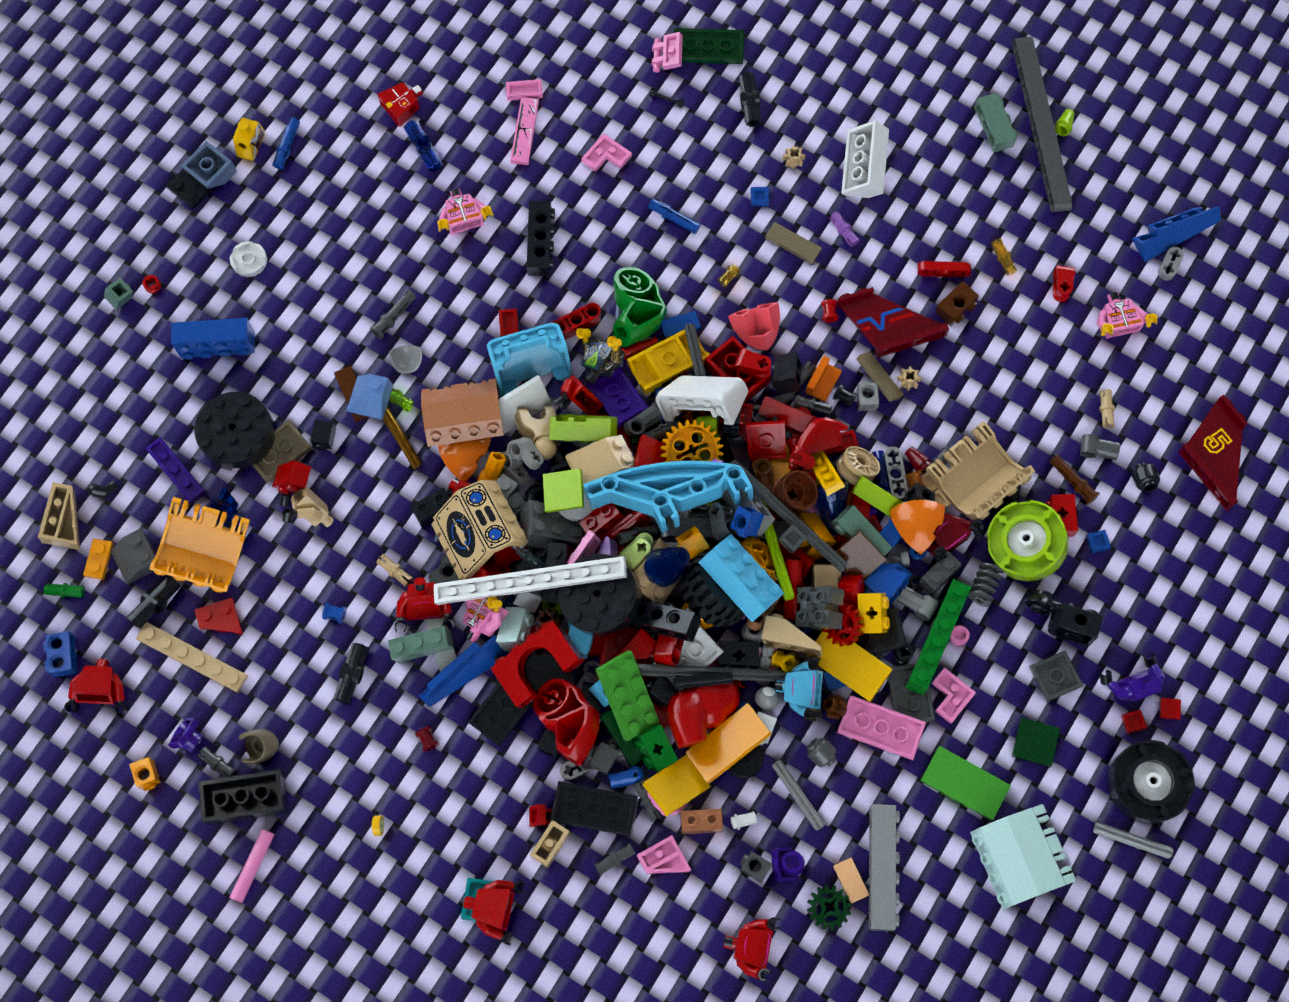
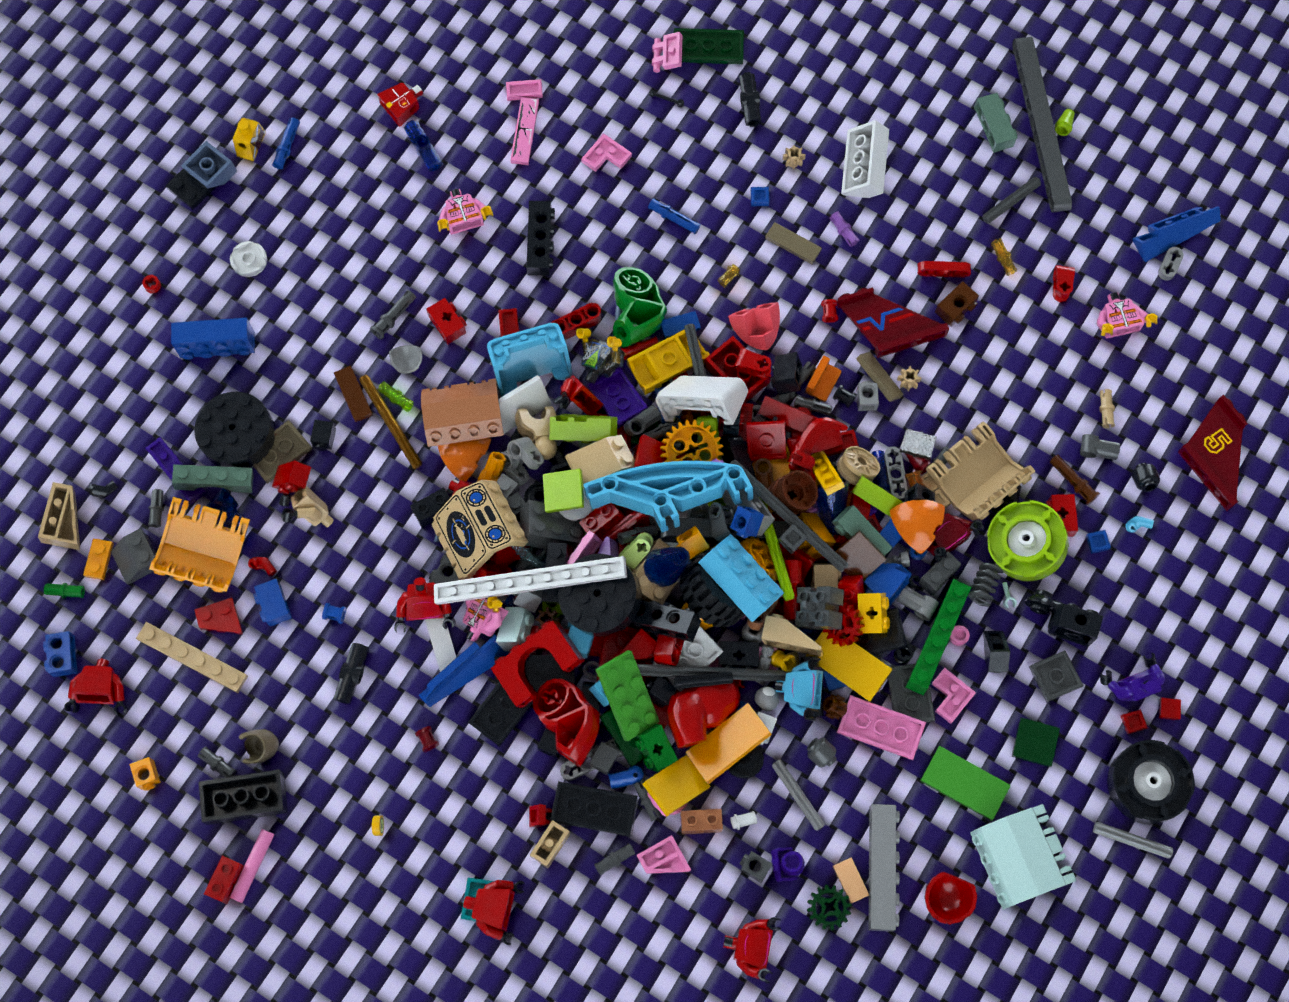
(118, 293): sand green brick -> none
(153, 601): black piece -> none
(156, 508): none -> dark grey axle
(186, 736): dark purple piece -> none
(224, 880): none -> red brick
(230, 478): none -> sand green arch
(262, 563): none -> red arm
(272, 602): none -> blue brick
(370, 396): medium blue slope -> none
(394, 570): tan pin -> none
(421, 644): sand green brick -> none
(449, 330): none -> red brick
(918, 444): none -> clear smoke piece
(950, 898): none -> red cylinder
(996, 651): none -> black slope
(1008, 596): none -> light aqua hand
(1011, 200): none -> dark grey axle
(1137, 522): none -> medium azure arm

